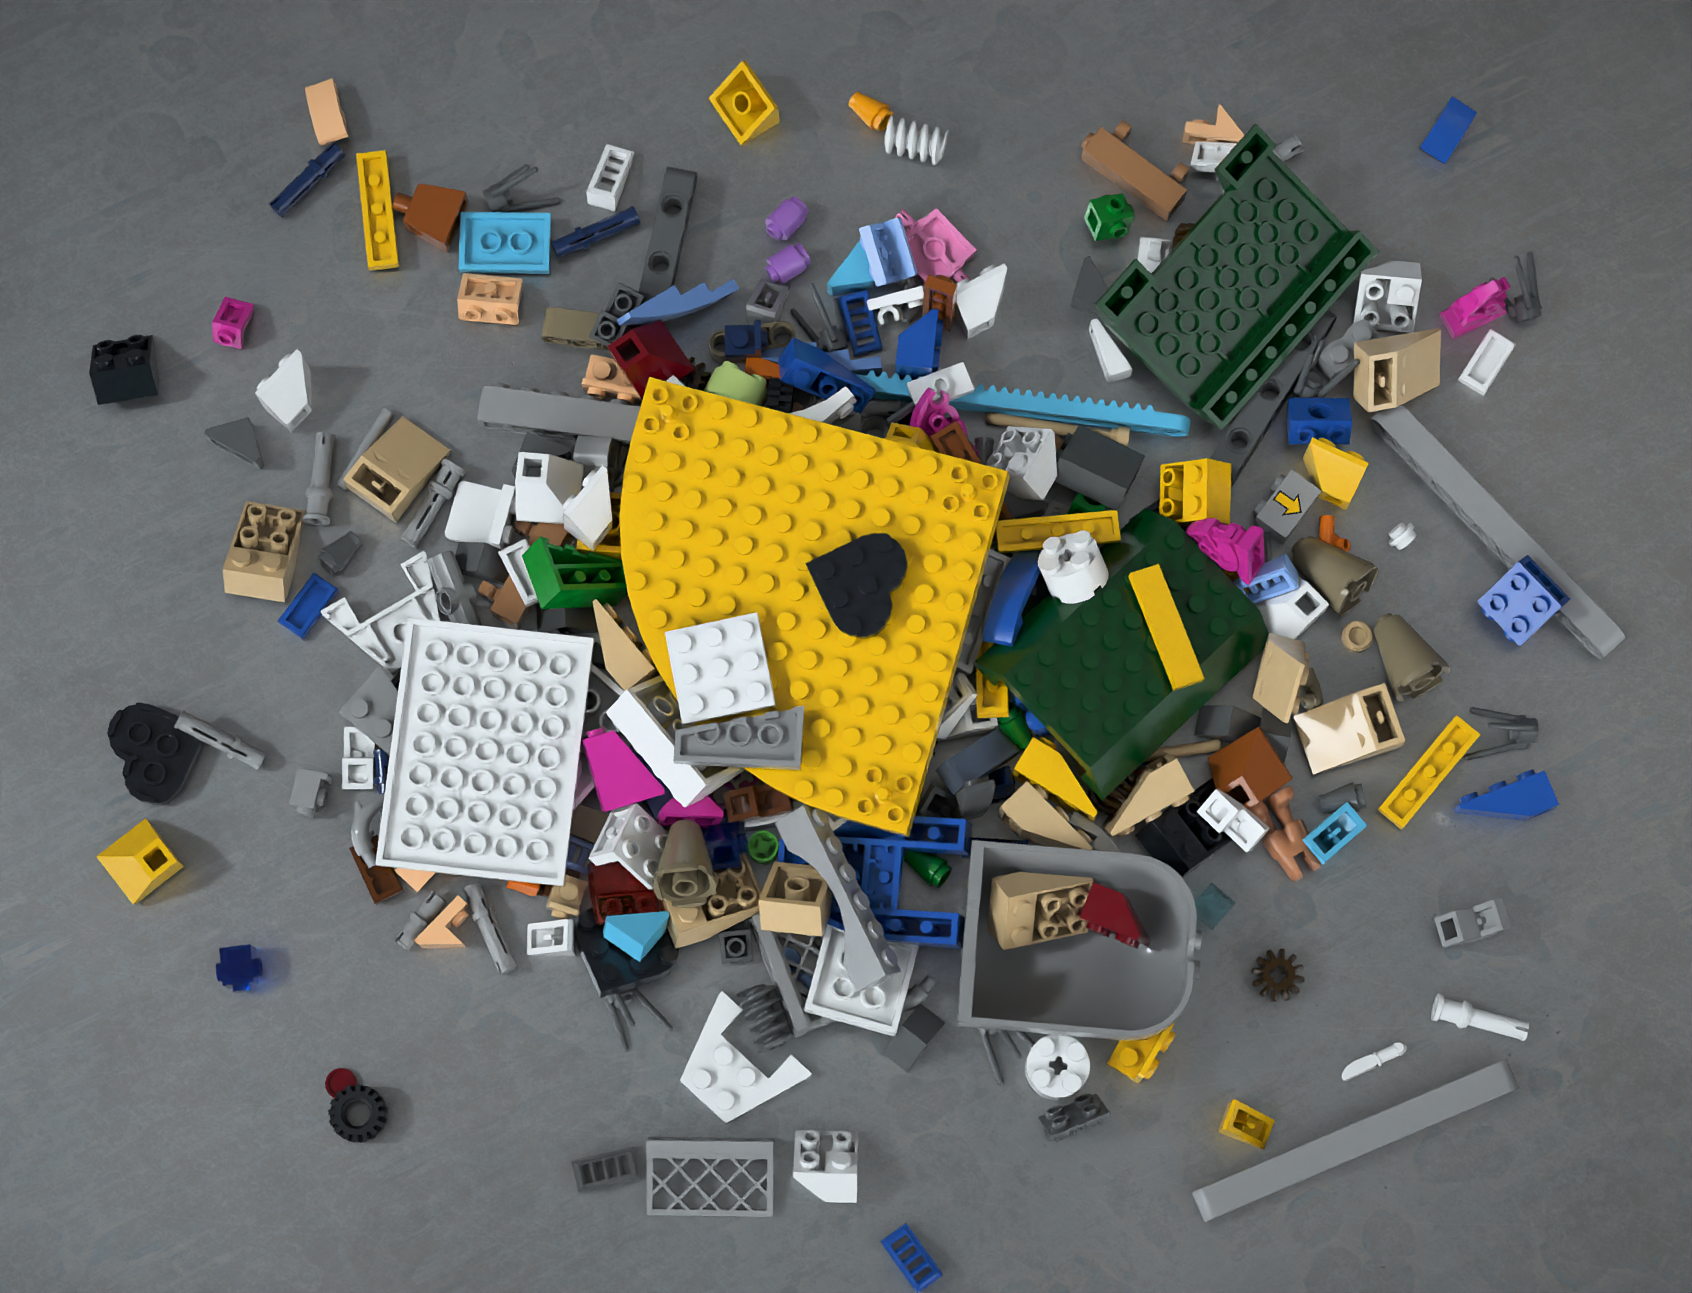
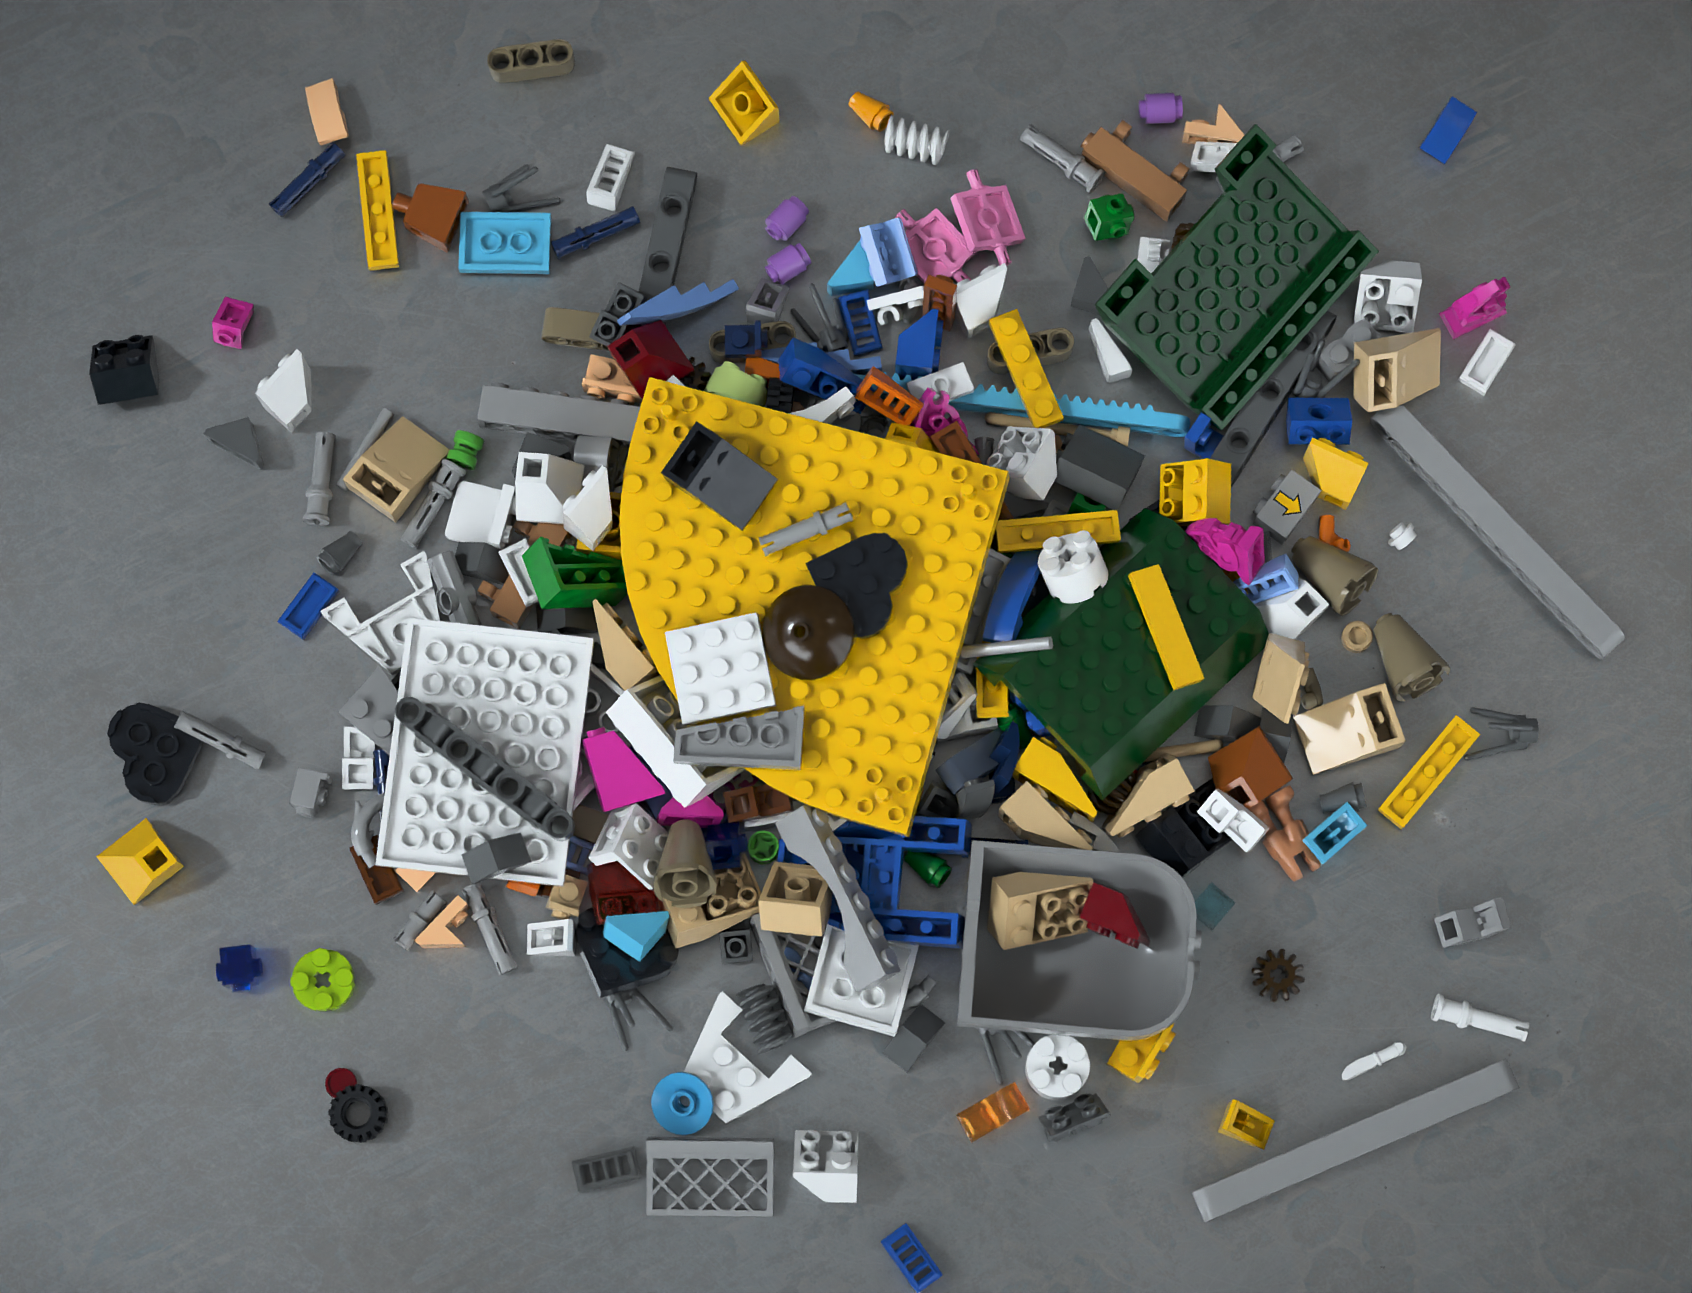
(263, 552): tan slope -> none
(305, 981): none -> lime plate
(465, 449): none -> bright green wheel
(484, 768): none -> dark grey beam
(489, 298): light nougat bracket -> none
(496, 857): none -> dark grey slope
(544, 67): none -> dark tan beam
(672, 1113): none -> dark azure dish
(719, 476): none -> black slope
(806, 528): none -> light grey pin
(827, 634): none -> dark brown dish
(894, 390): none -> orange slope
(988, 218): none -> bright pink plate
(992, 1112): none -> clear orange slope
(1006, 754): none -> dark blue slope
(1007, 647): none -> light grey bar
(1026, 369): none -> yellow plate
(1043, 343): none -> dark tan beam
(1073, 165): none -> light grey pin
(1161, 108): none -> medium lavender brick
(1202, 438): none -> blue bracket
(1517, 801): blue slope -> none
(1523, 600): brick -> none
(1527, 305): dark grey plant -> none

